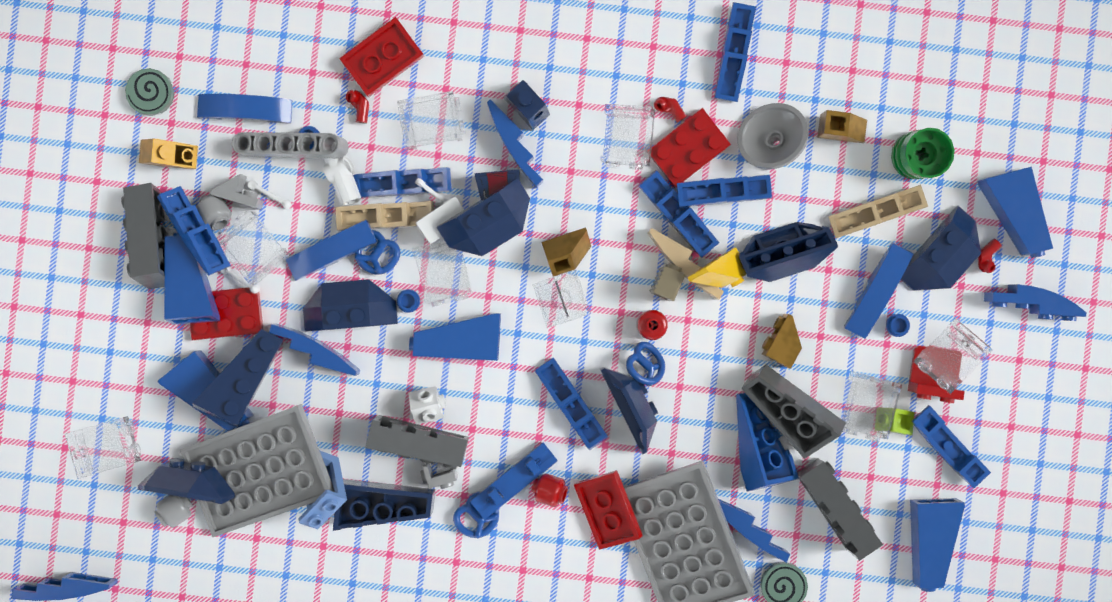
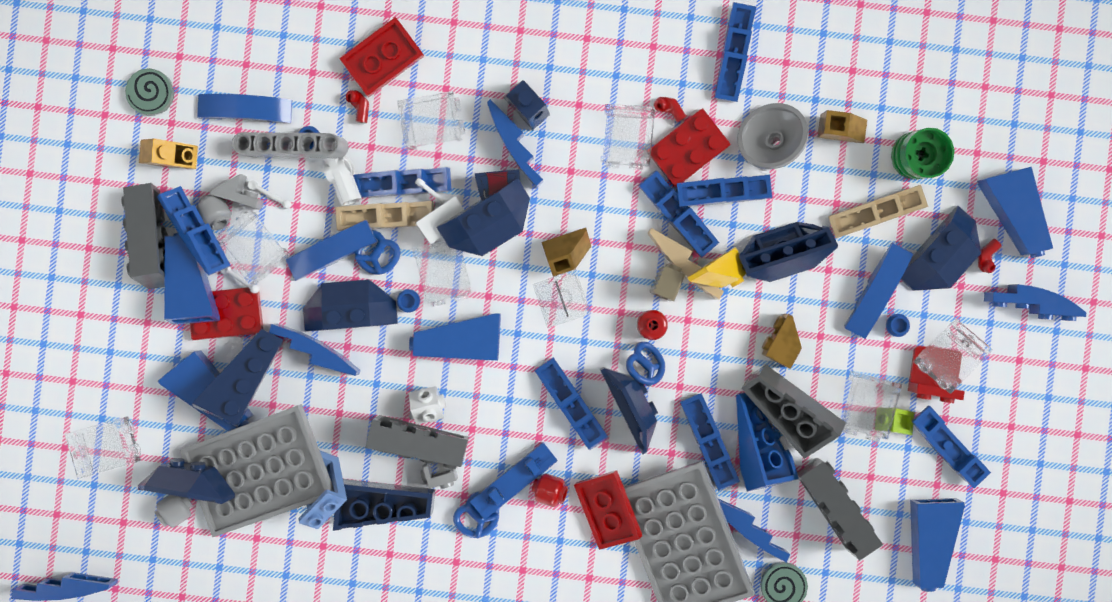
(709, 442): none -> blue slope

